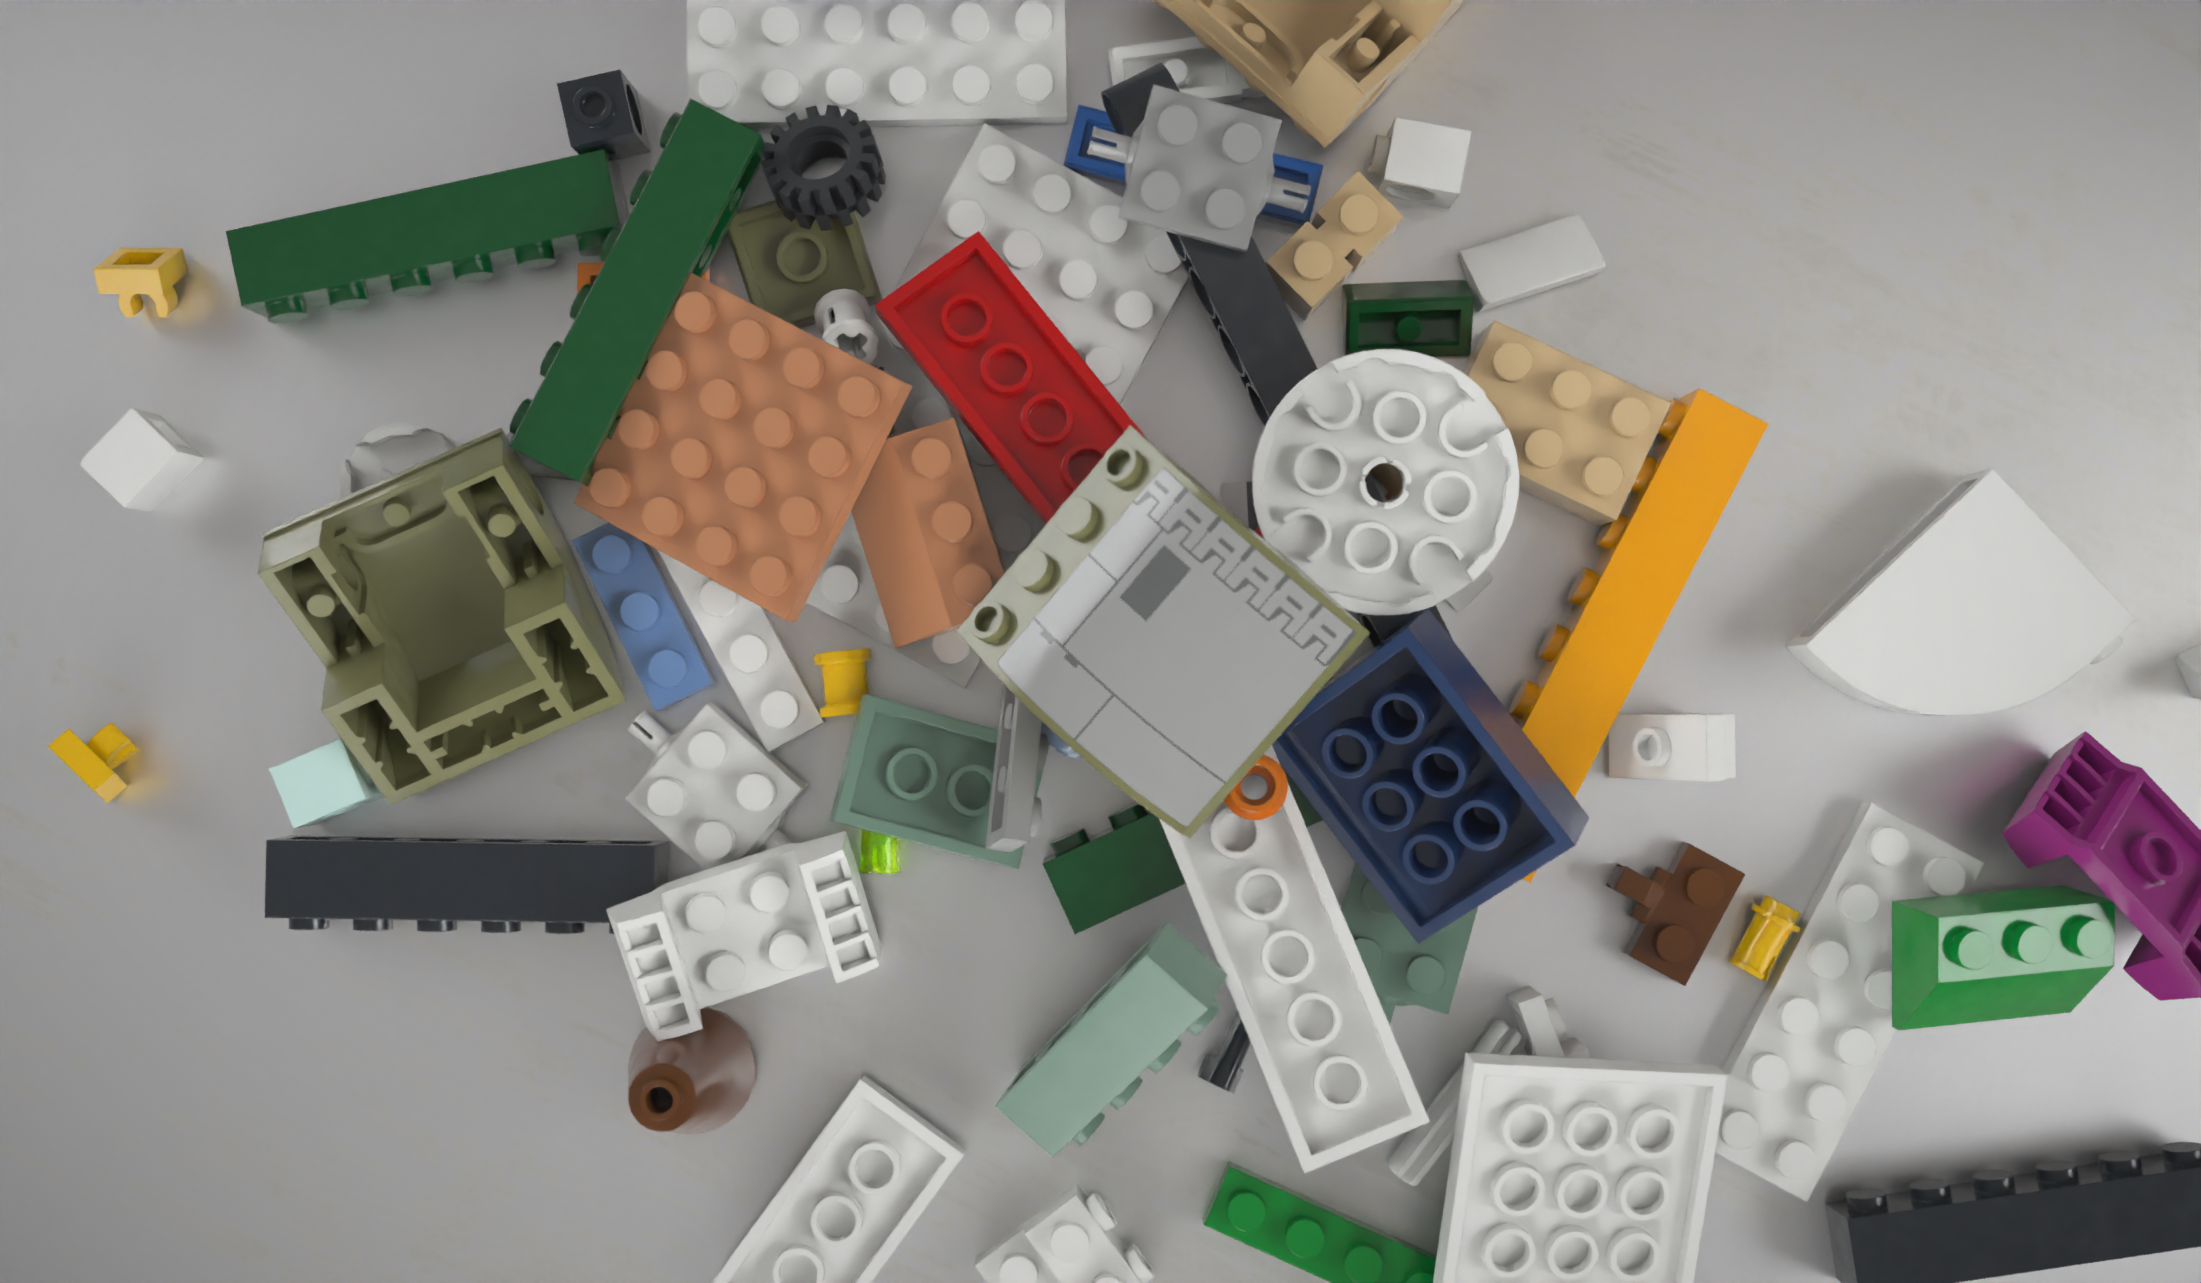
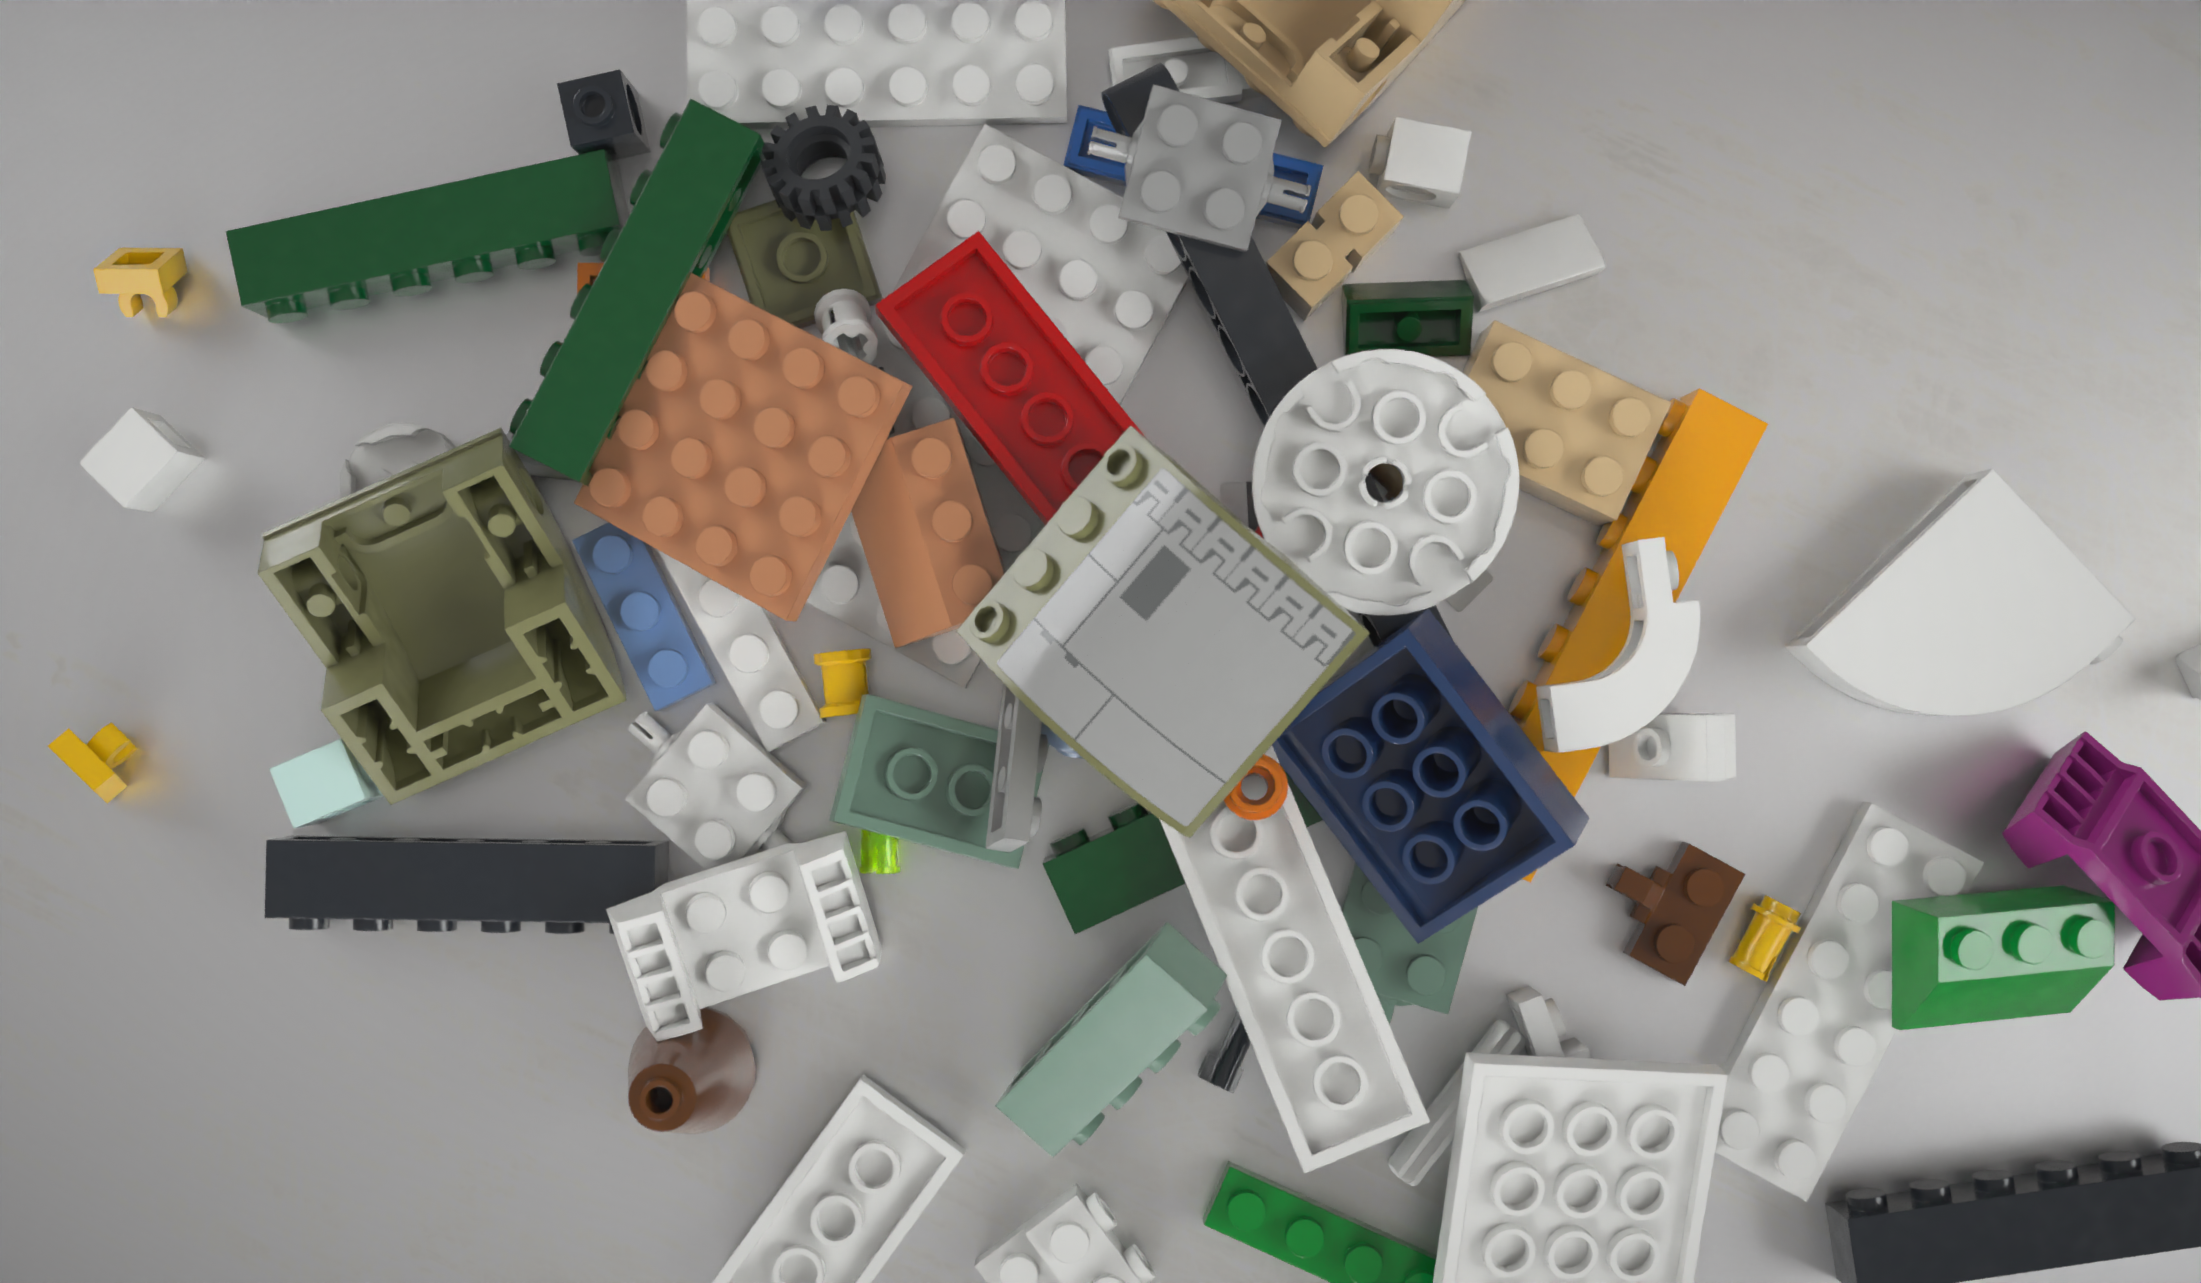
(1644, 674): none -> white arch

